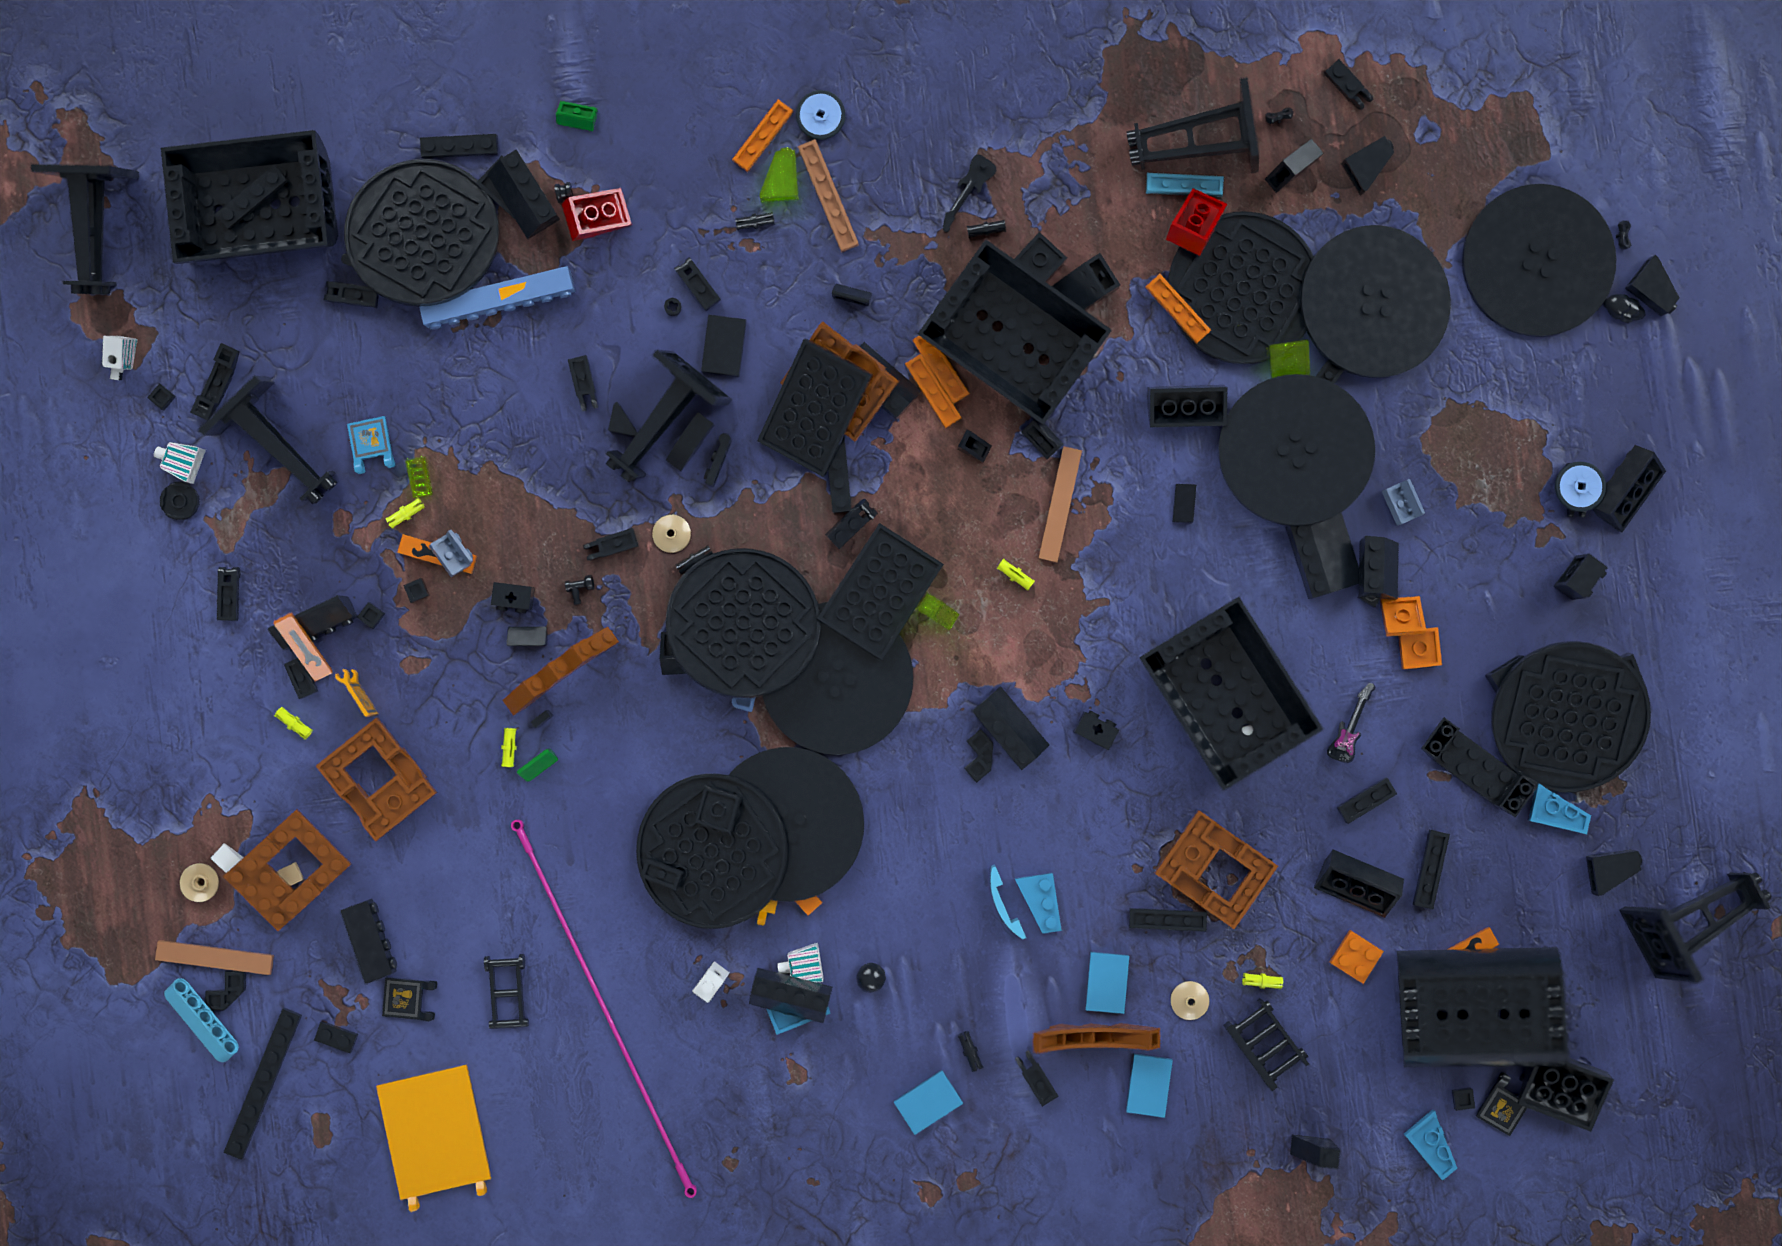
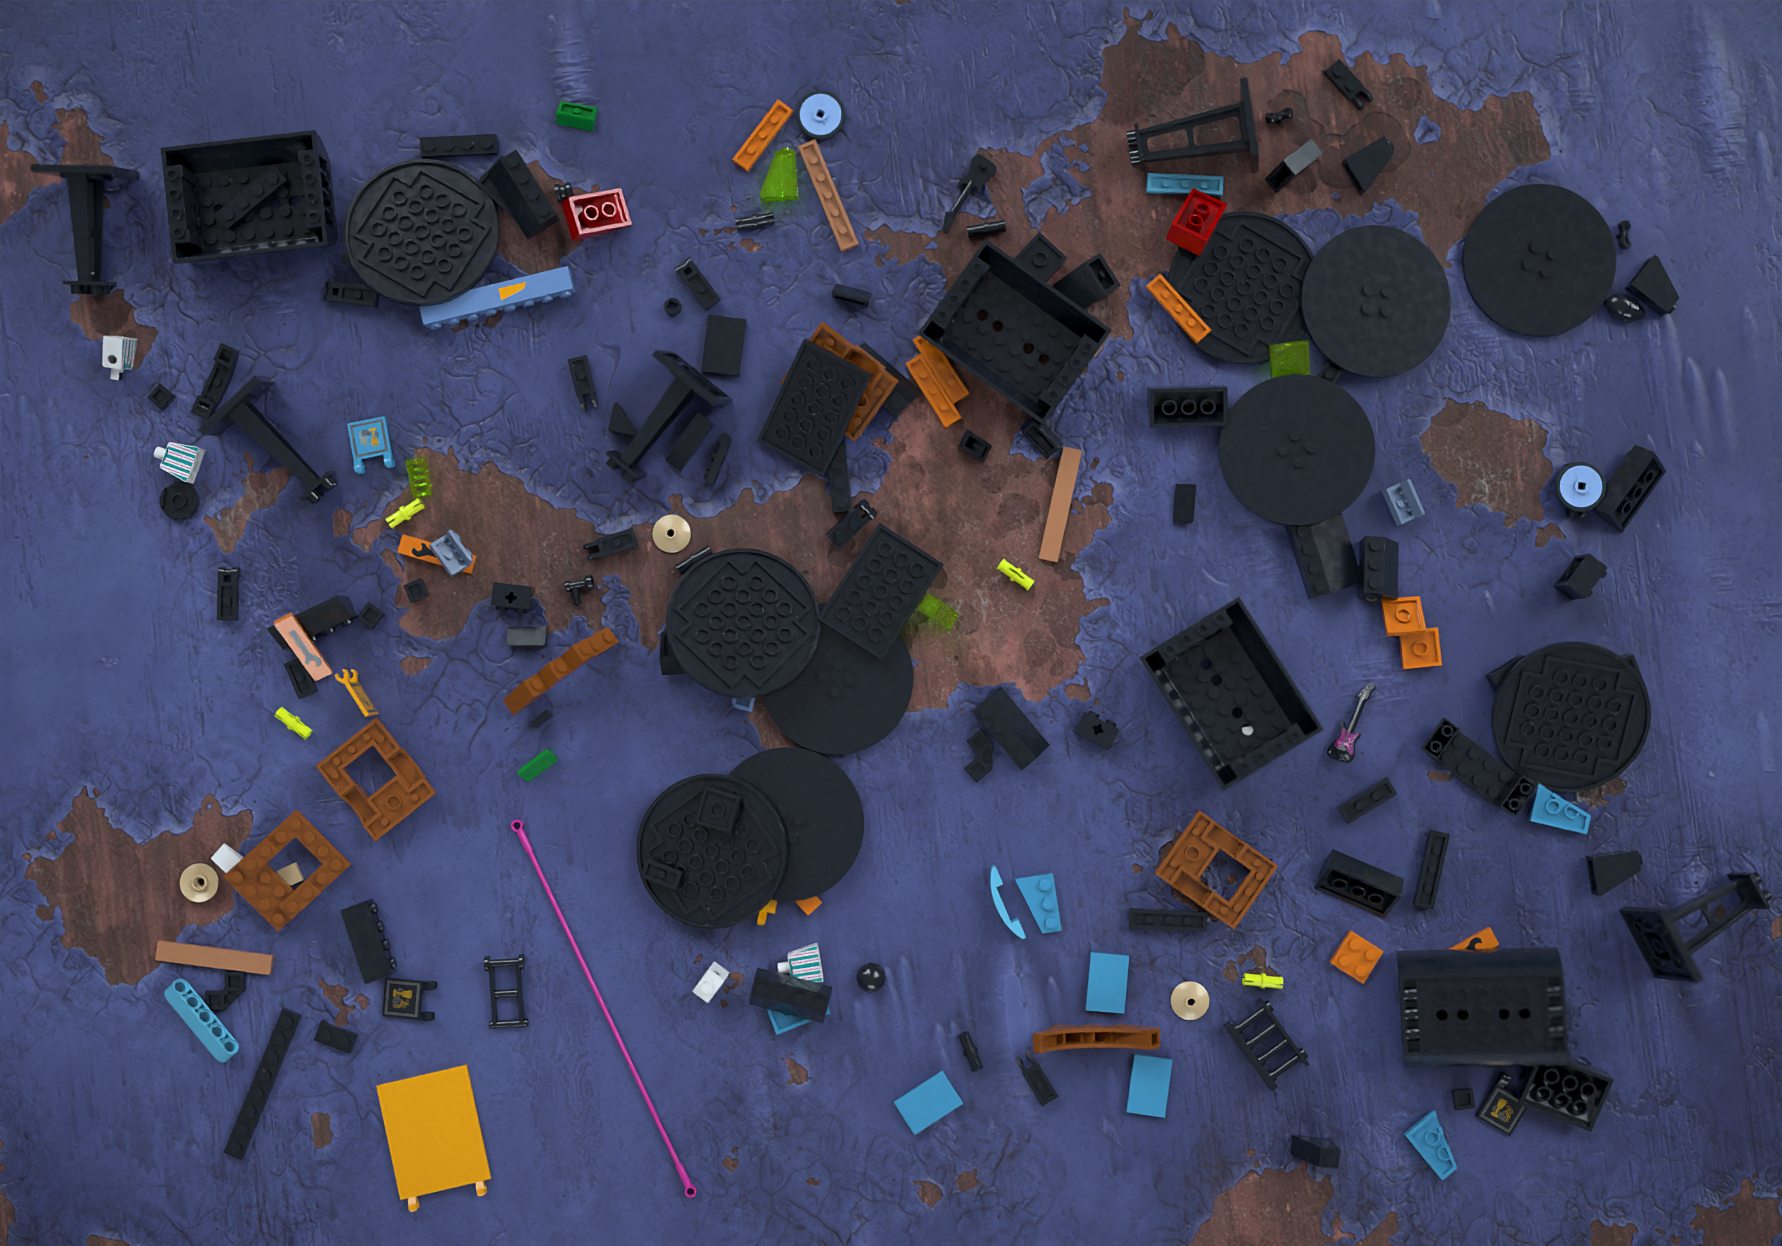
(508, 747): neon yellow pin -> none

